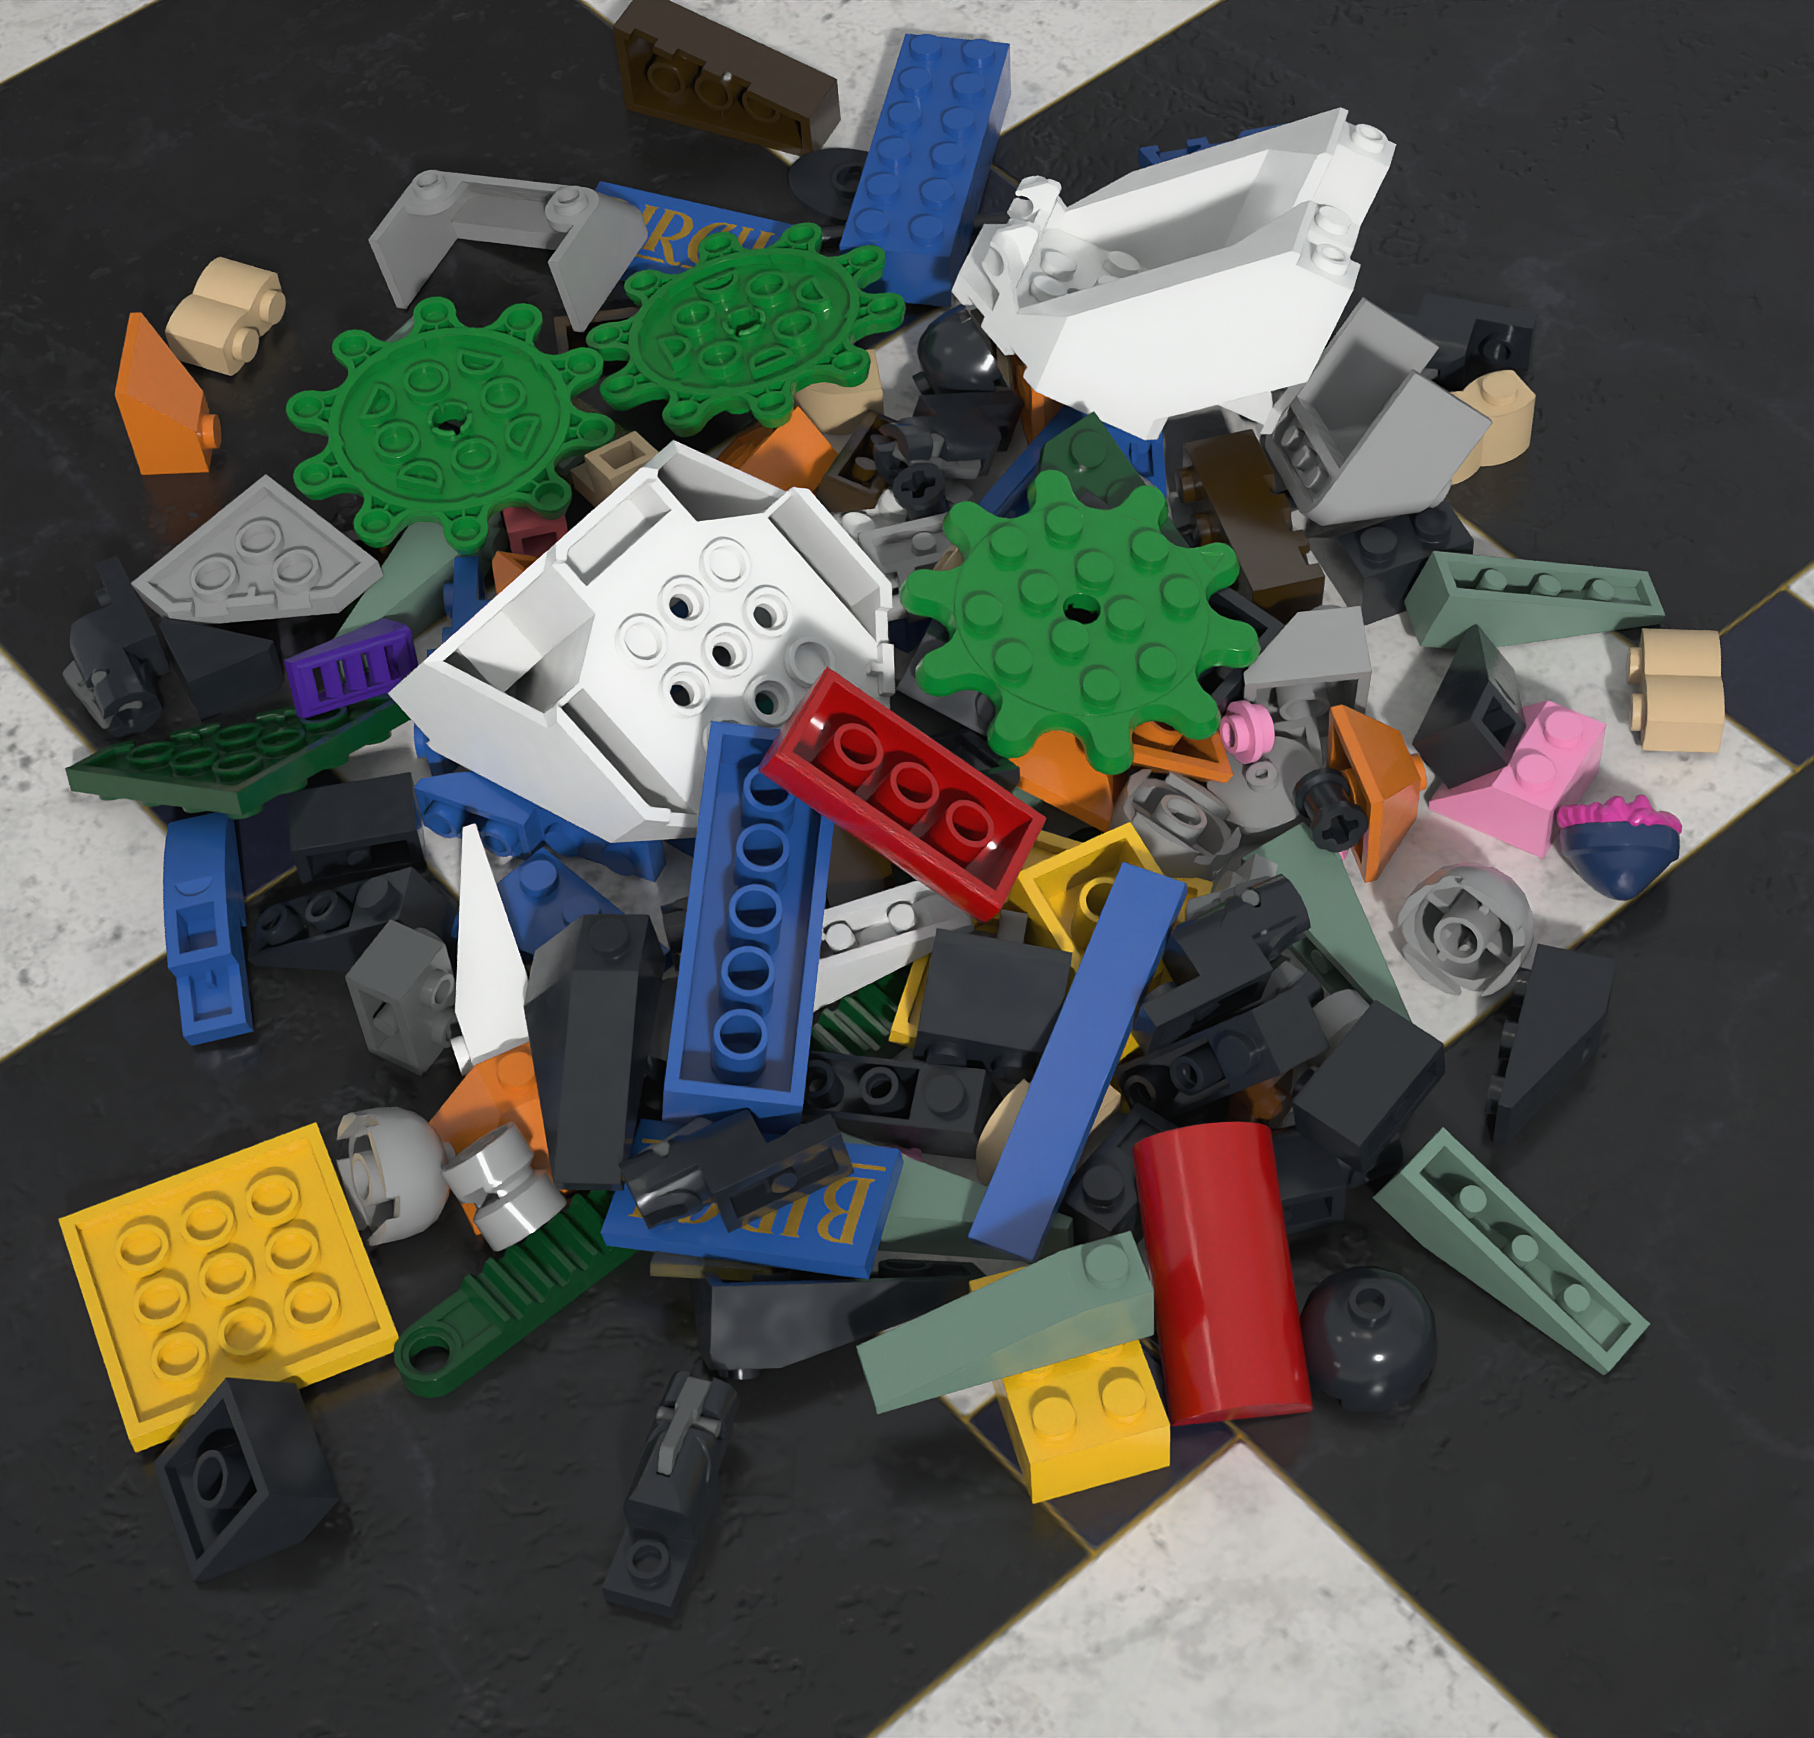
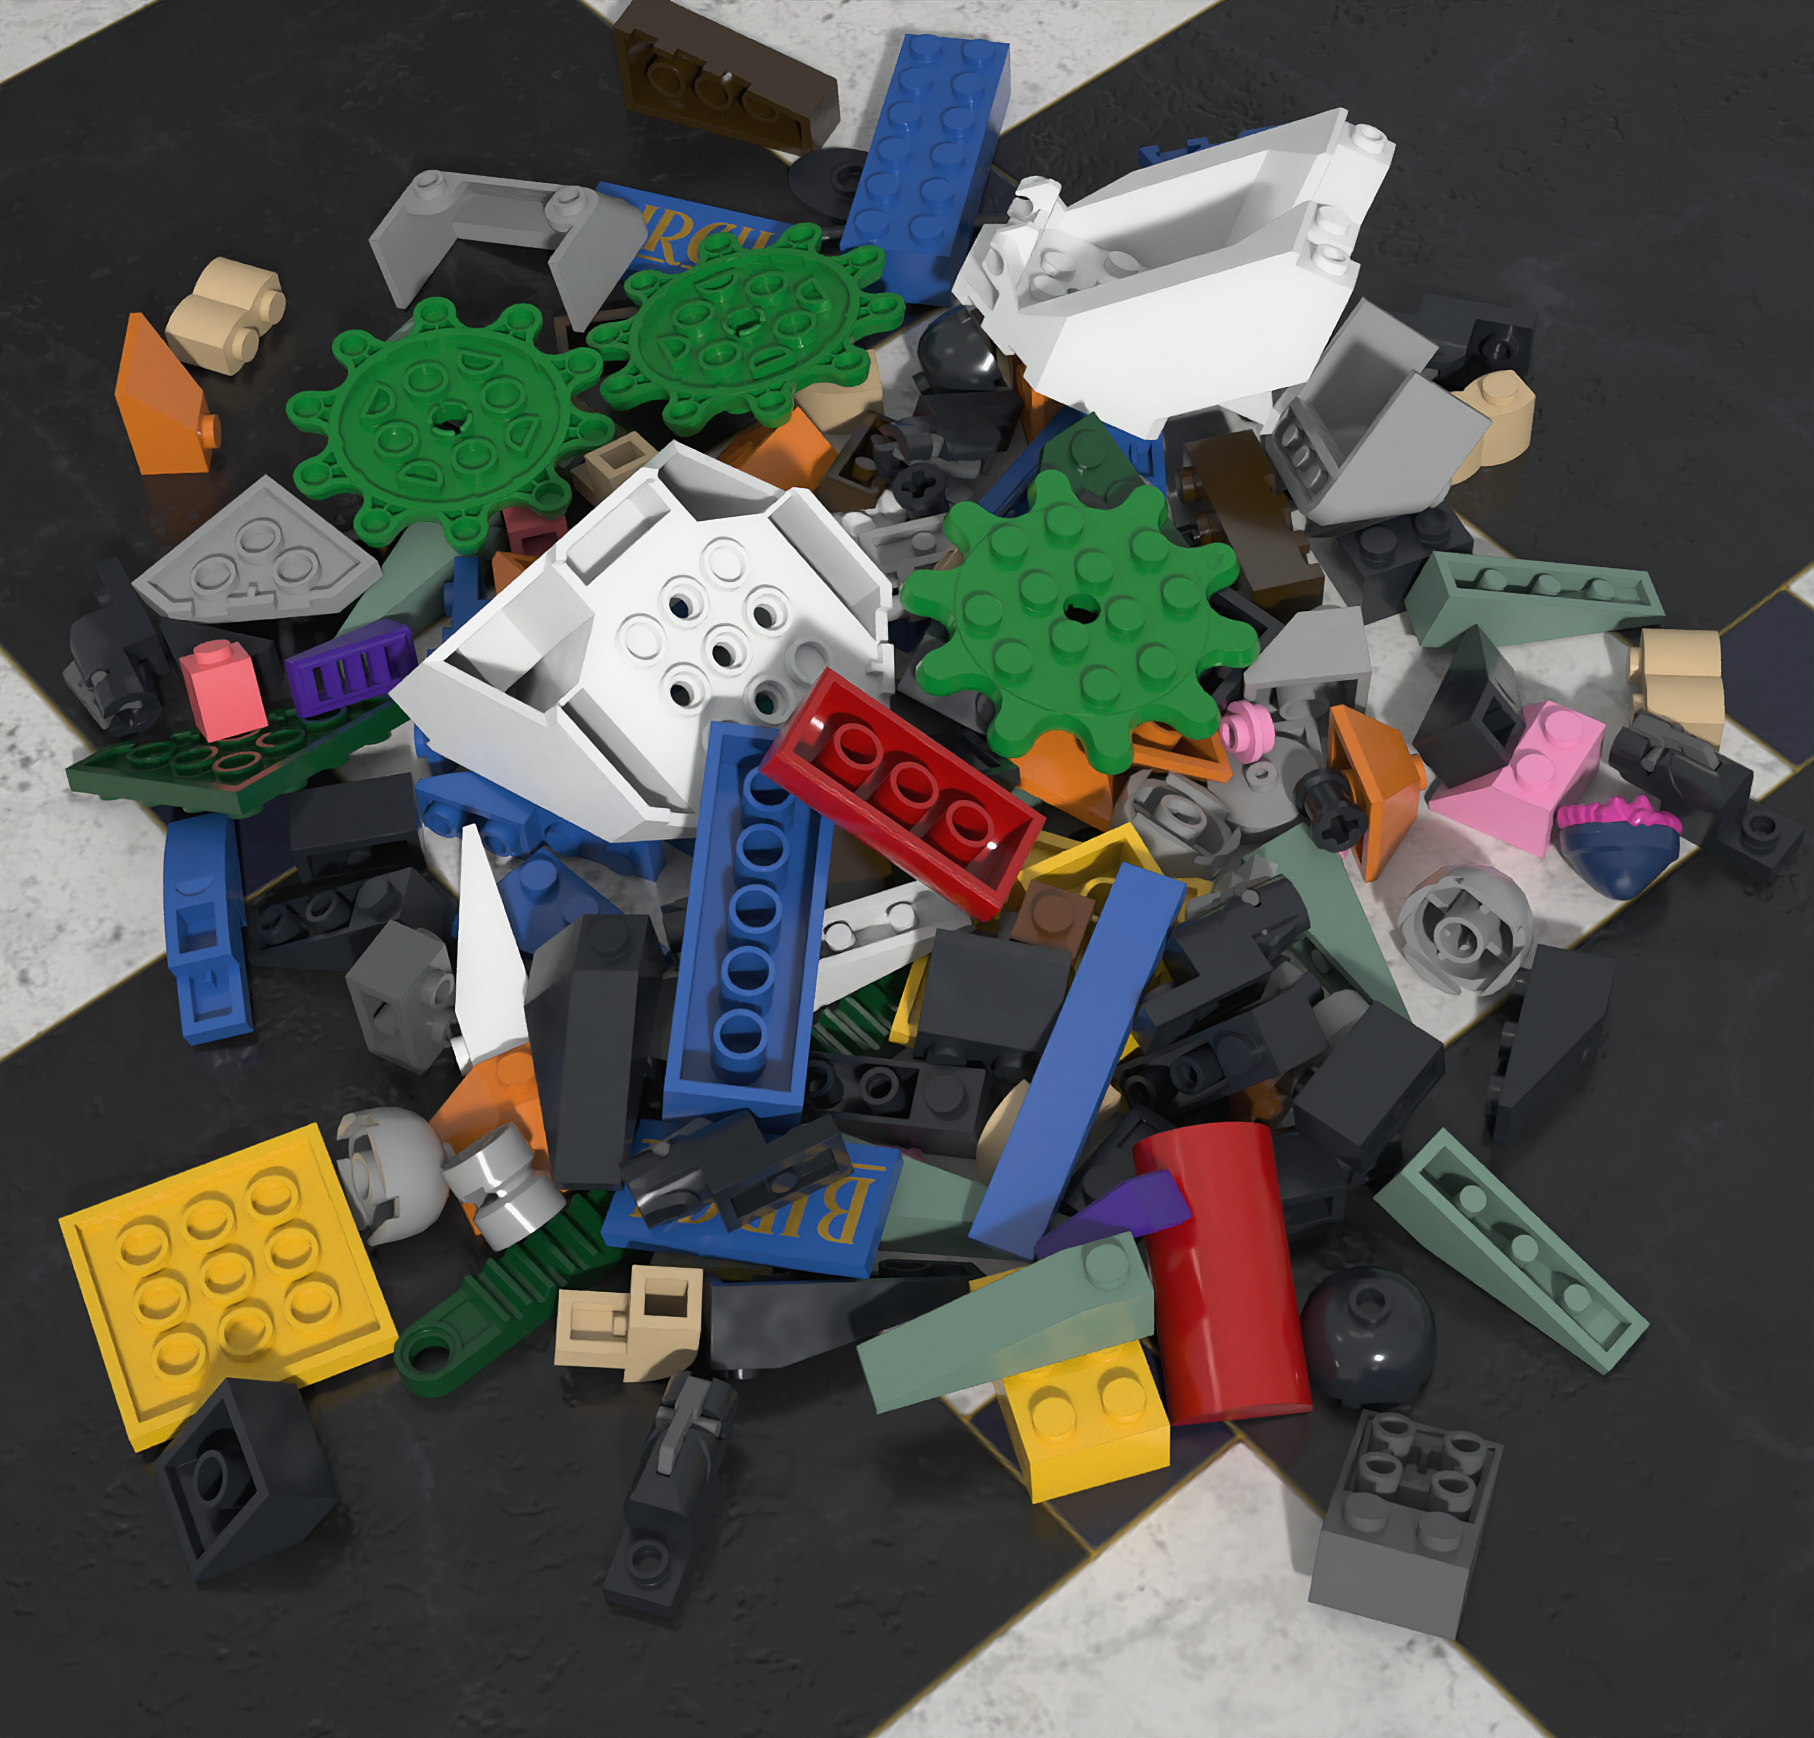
(223, 690): none -> coral brick
(640, 1331): none -> tan brick
(1053, 919): none -> reddish brown plate
(1134, 1205): none -> dark purple slope
(1406, 1524): none -> dark grey slope
(1705, 794): none -> black plate

